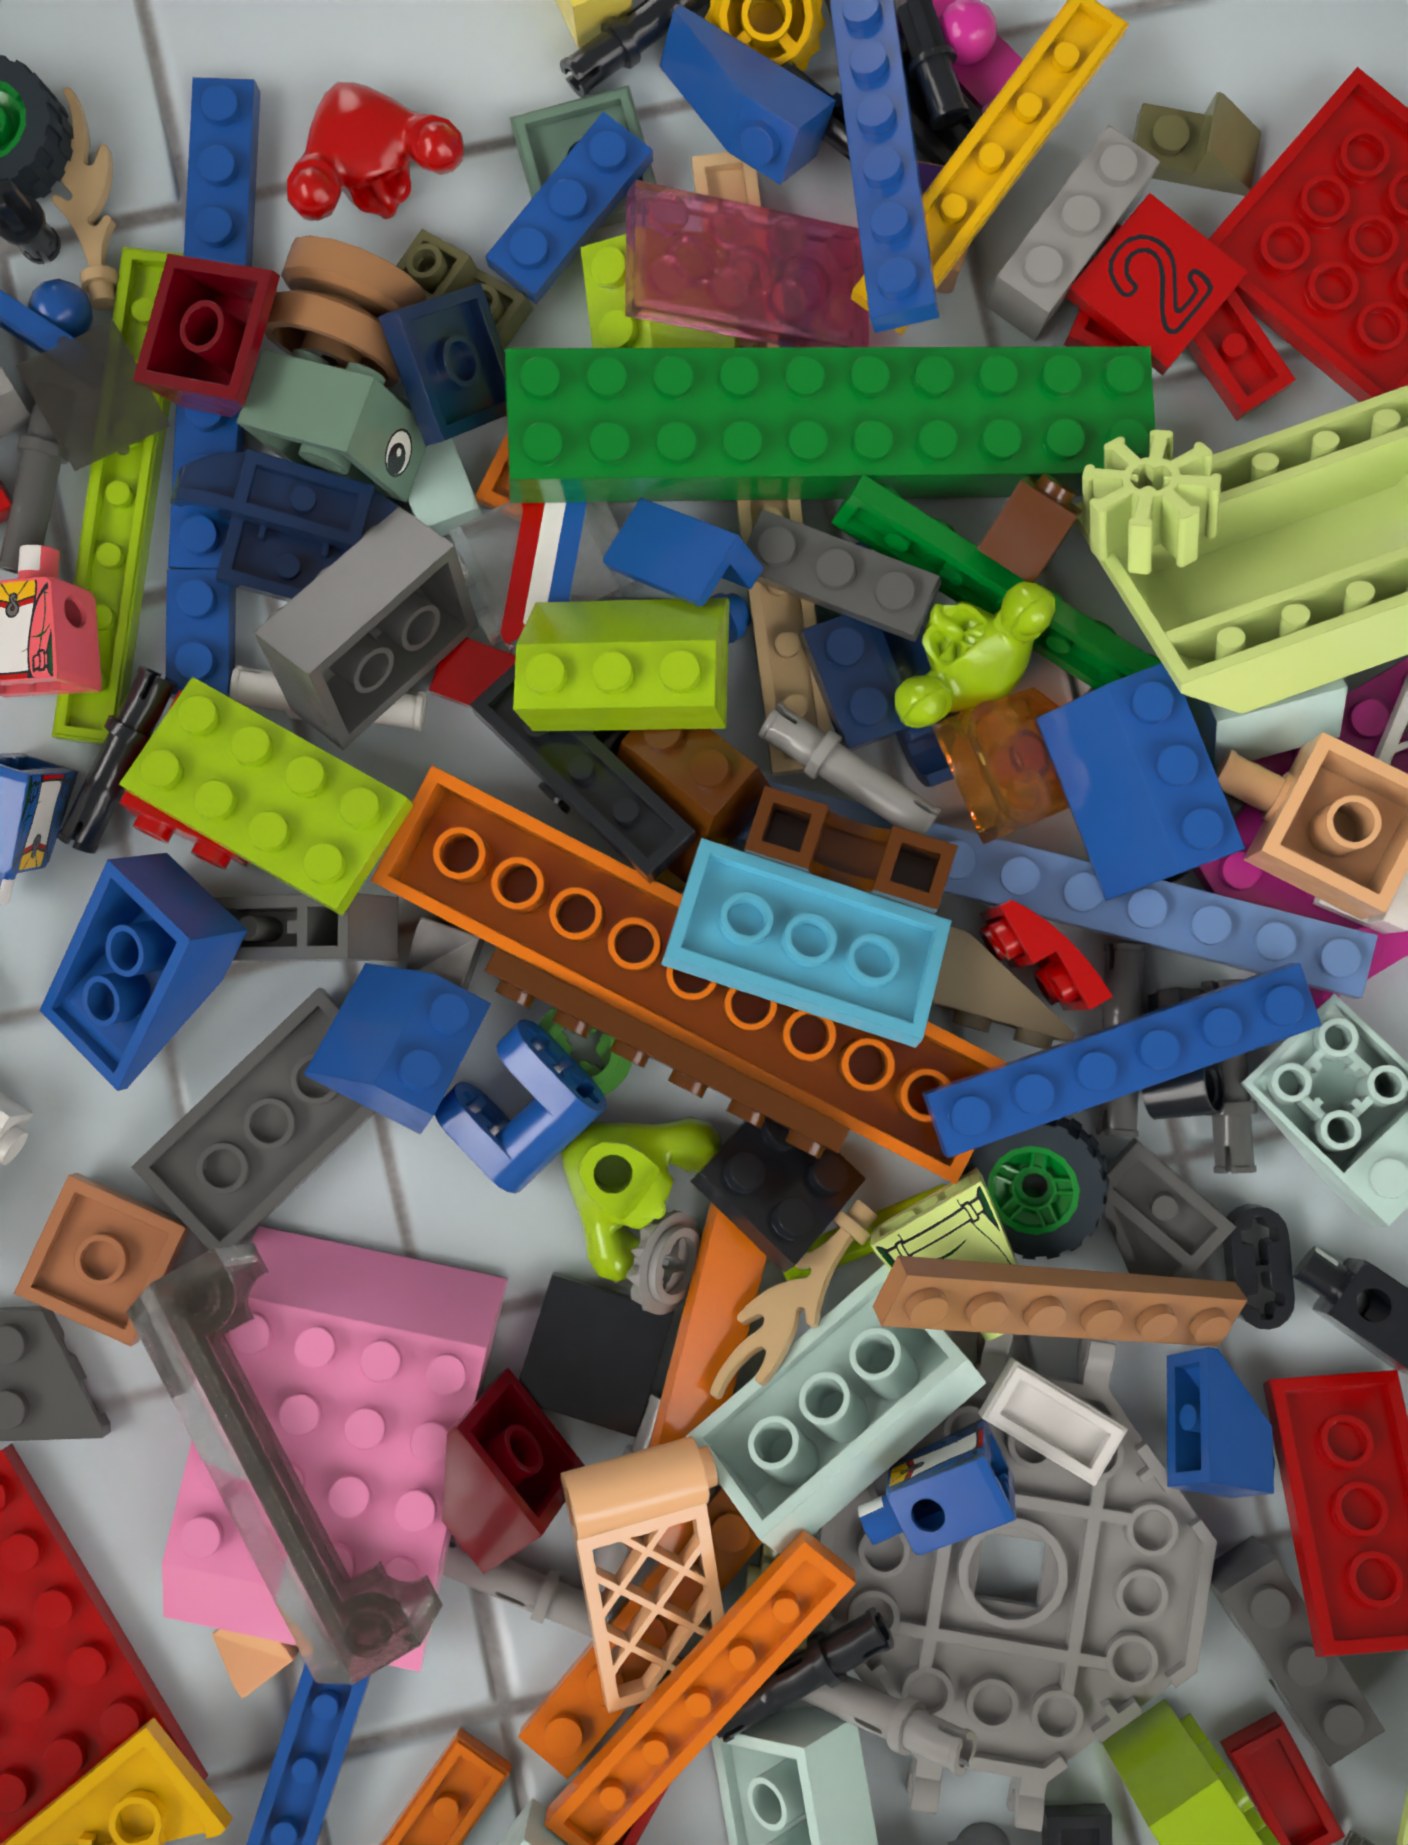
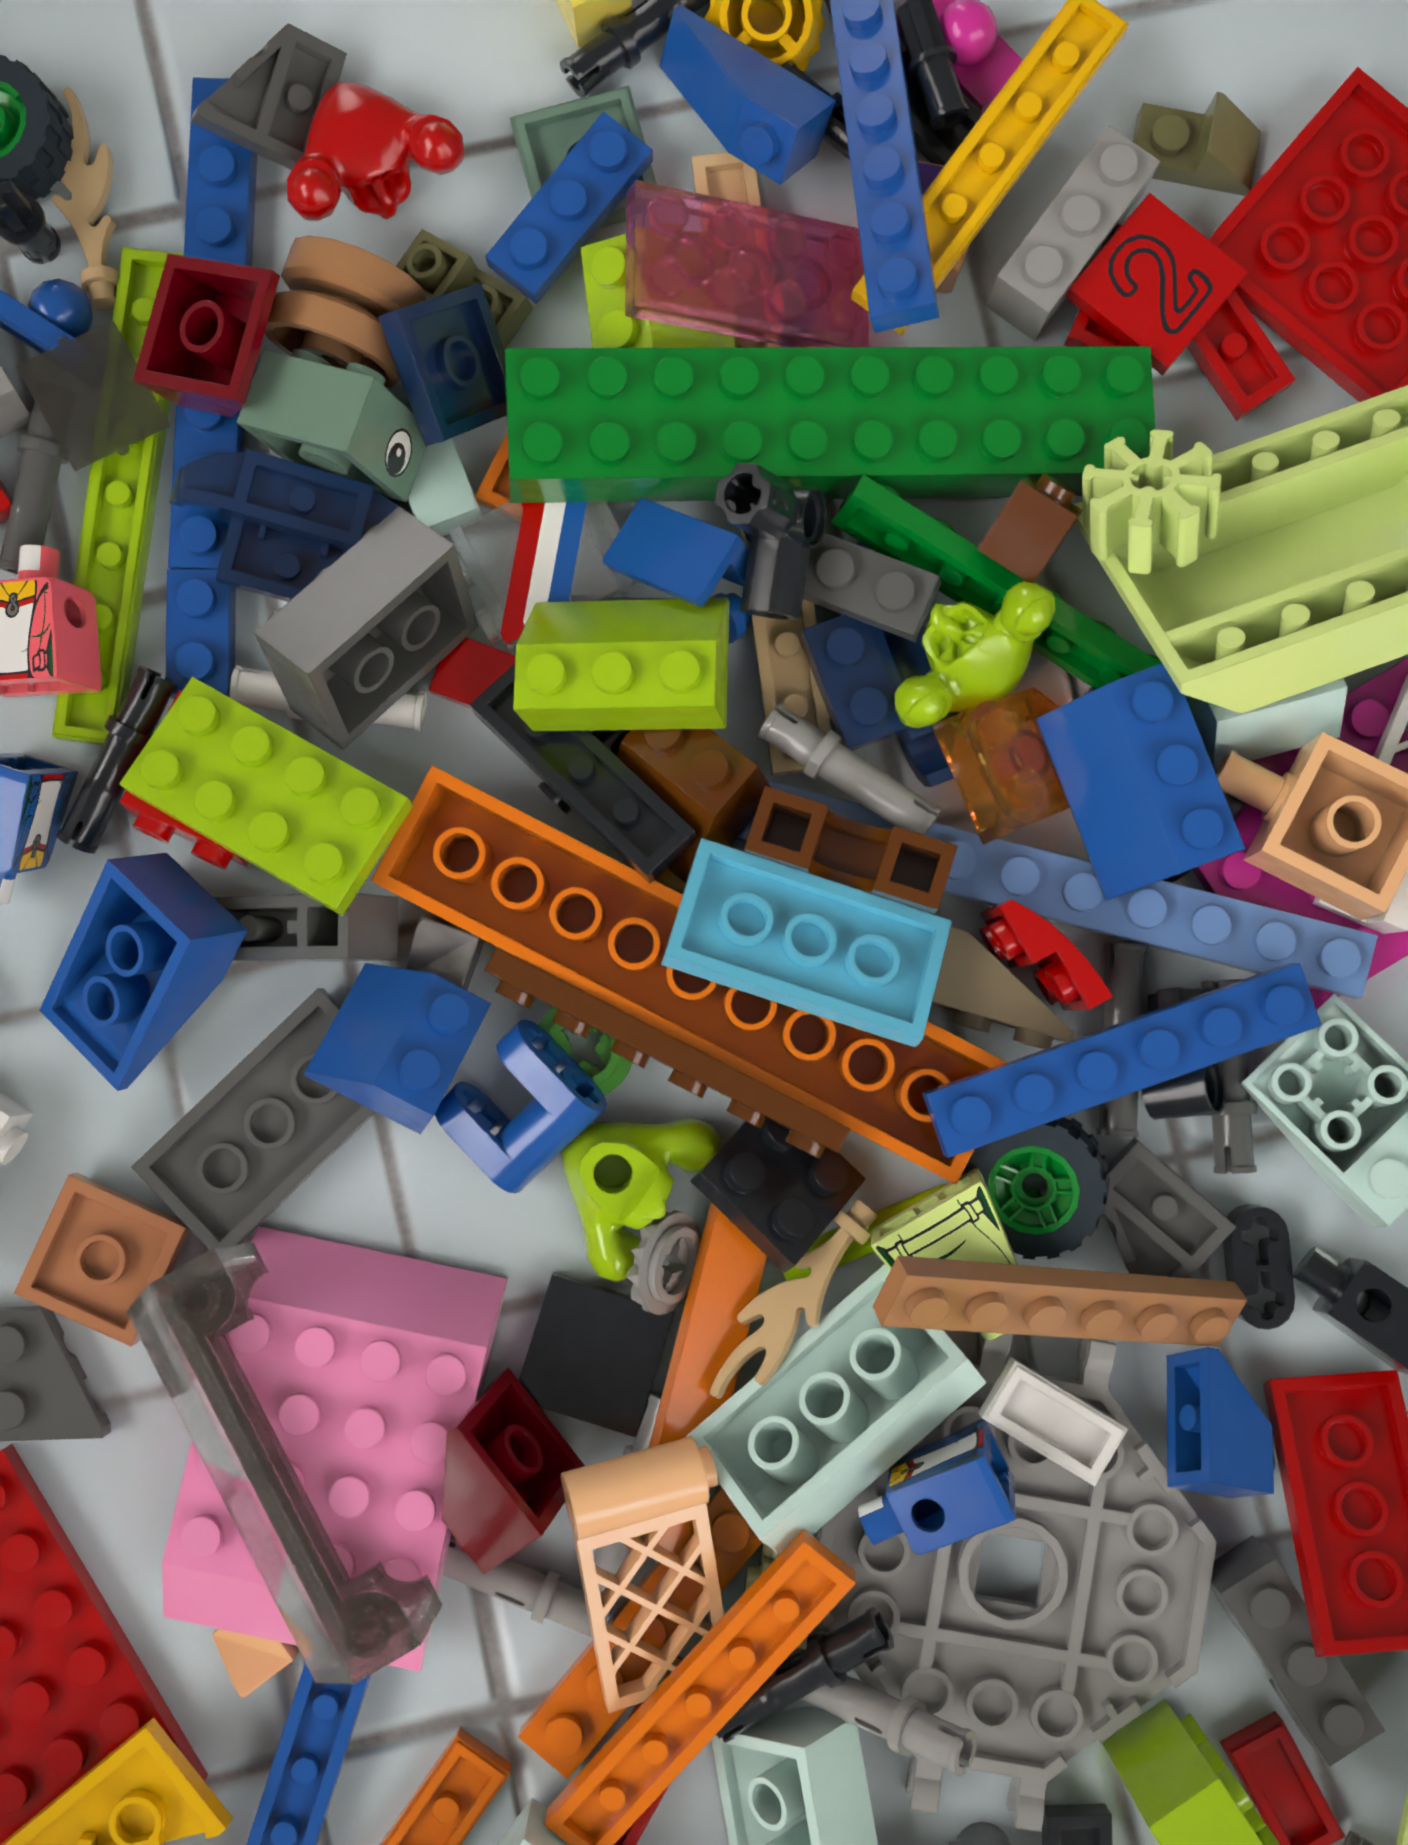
(274, 96): none -> dark grey wing
(781, 529): none -> black piece

